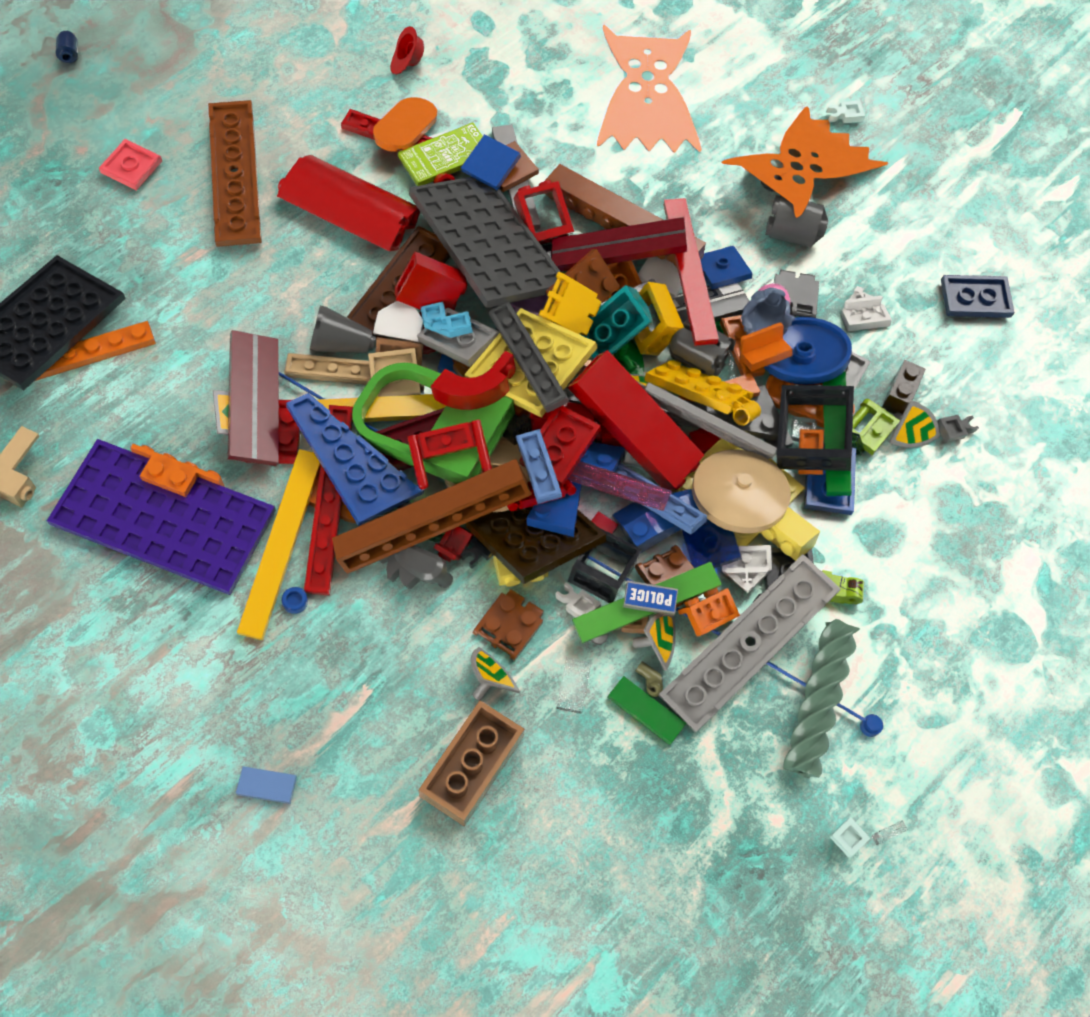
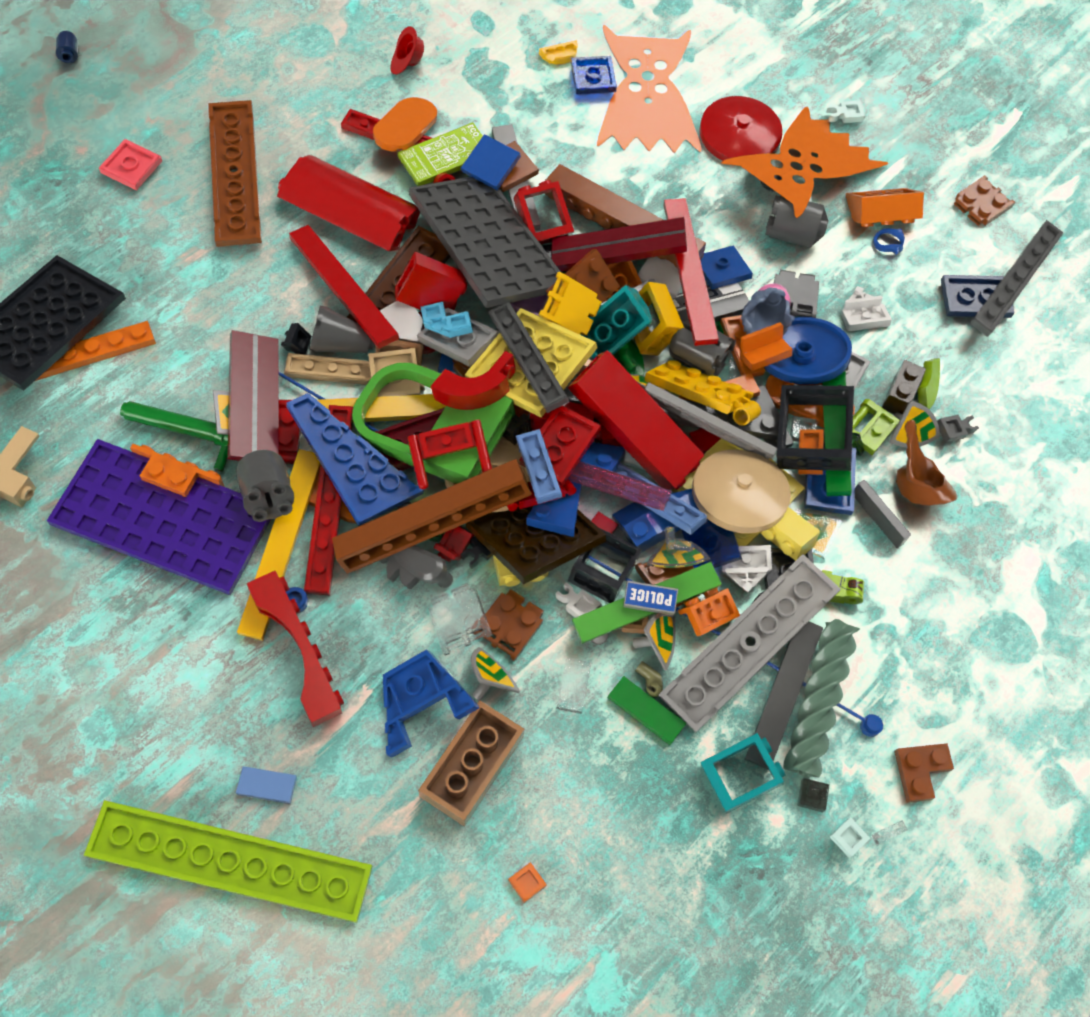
(178, 423): none -> green cylinder
(229, 861): none -> lime plate
(264, 485): none -> dark grey cylinder
(296, 339): none -> black tile
(317, 695): none -> red arch
(344, 287): none -> red tile
(414, 688): none -> blue wing
(458, 618): none -> clear plate
(527, 882): none -> orange tile
(559, 53): none -> yellow tile
(593, 74): none -> clear blue plate
(676, 552): none -> clear shield
(740, 128): none -> red dish
(764, 749): none -> teal window
(785, 690): none -> dark grey tile
(813, 795): none -> clear smoke tile
(828, 526): none -> clear shield
(881, 514): none -> dark grey tile
(885, 206): none -> orange slope
(895, 248): none -> blue piece
(915, 769): none -> dark orange plate
(920, 478): none -> dark orange hat
(930, 383): none -> lime tile
(983, 201): none -> plate
(1016, 278): none -> dark grey tile

